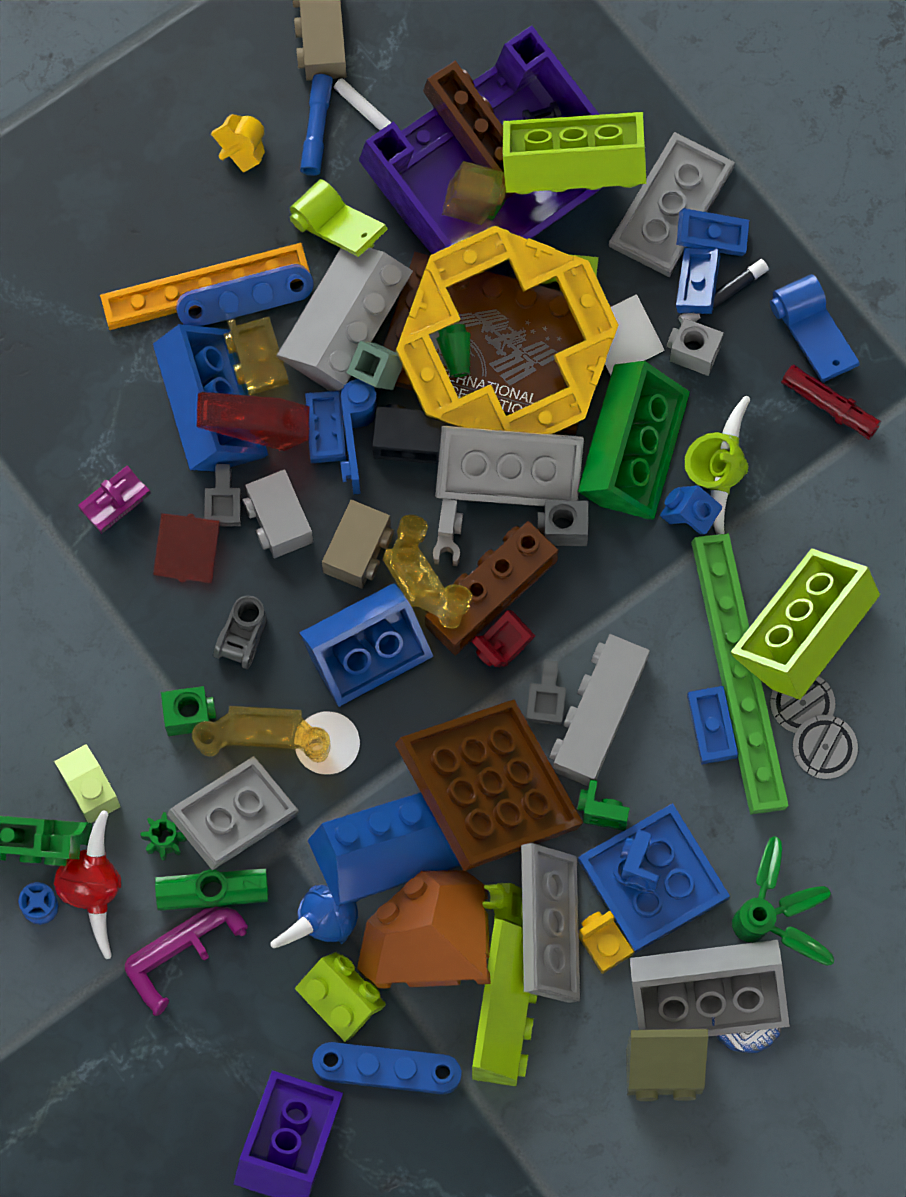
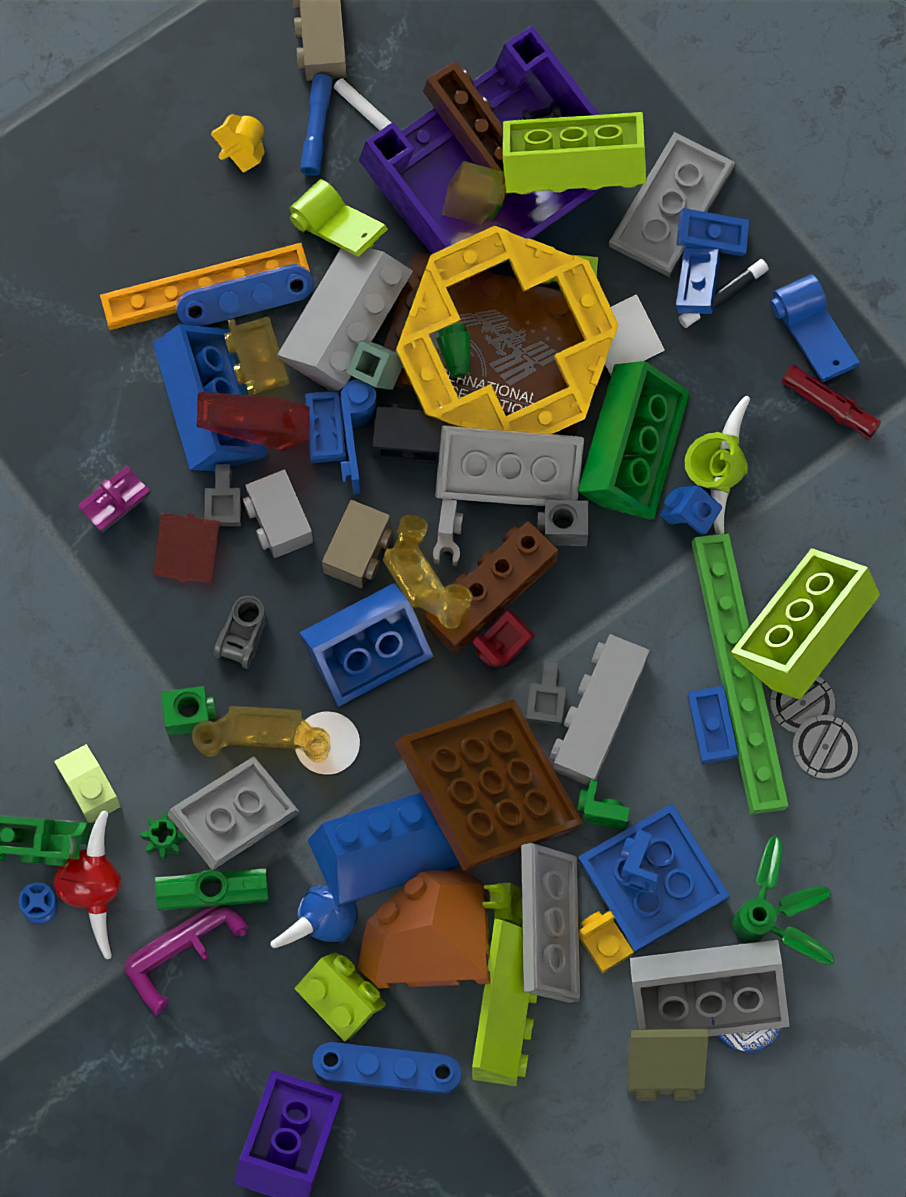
(697, 360): light grey brick -> none

